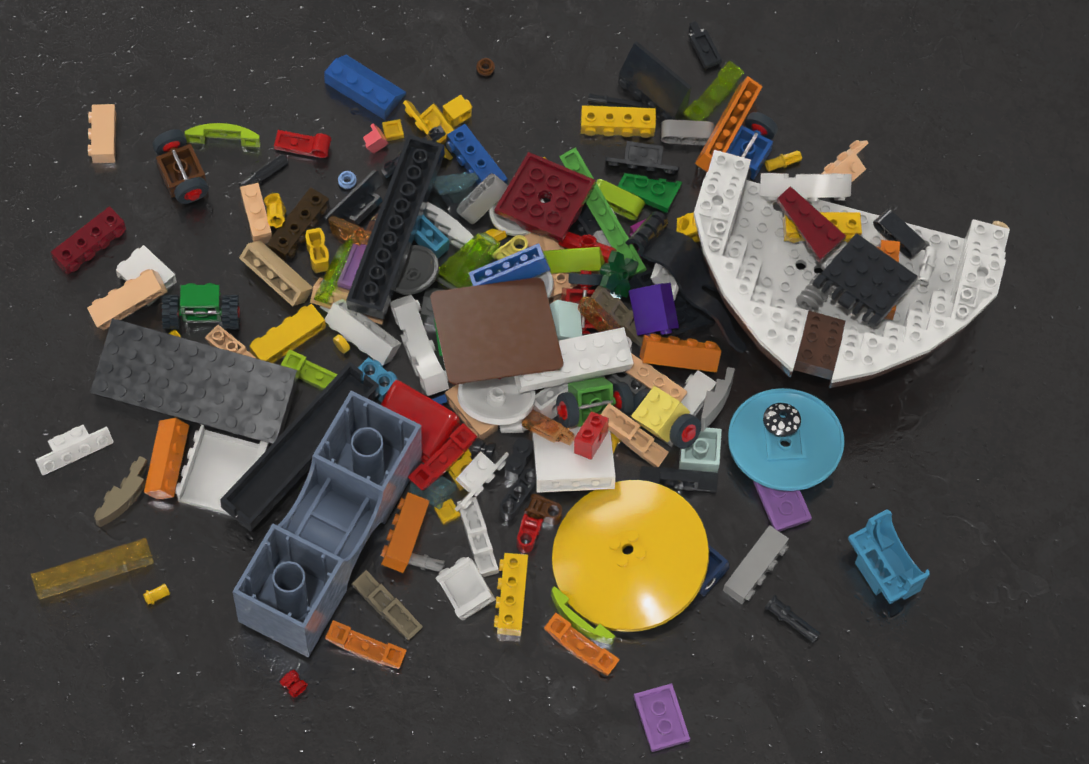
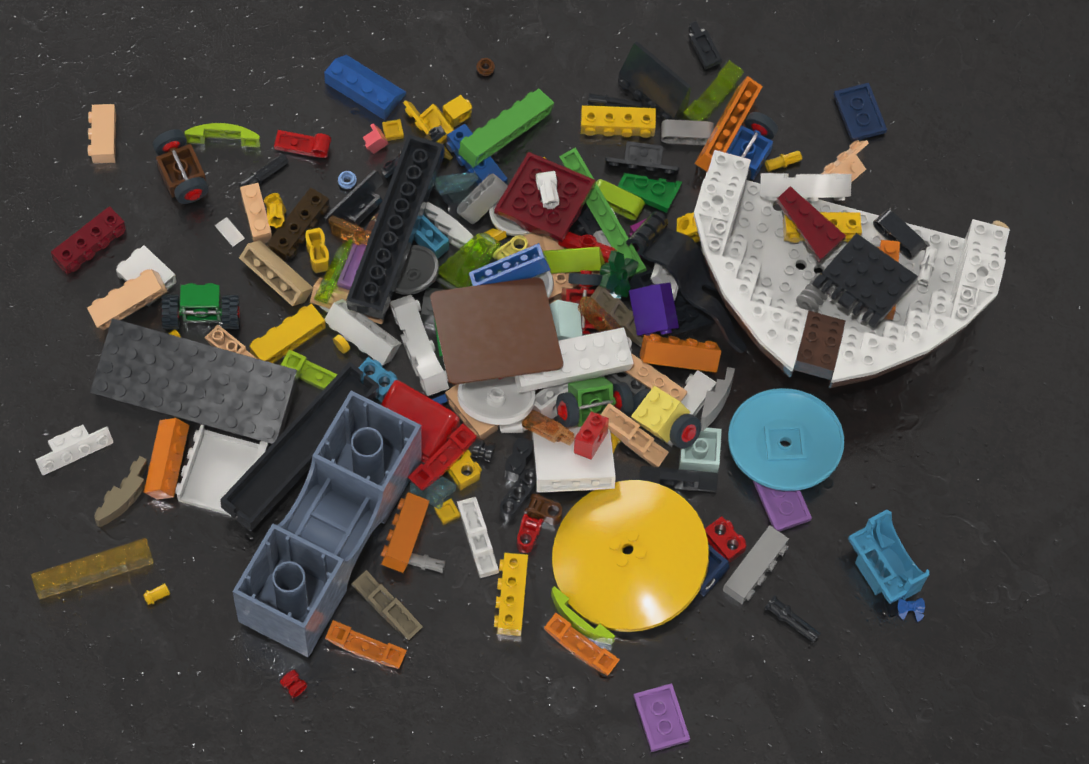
(229, 231): none -> white sticker
(465, 587): white panel -> none
(475, 474): white bracket -> none
(505, 127): none -> bright green brick
(548, 188): none -> white piece
(720, 542): none -> red brick
(782, 426): black dish -> none
(860, 112): none -> dark blue plate
(917, 606): none -> blue piece

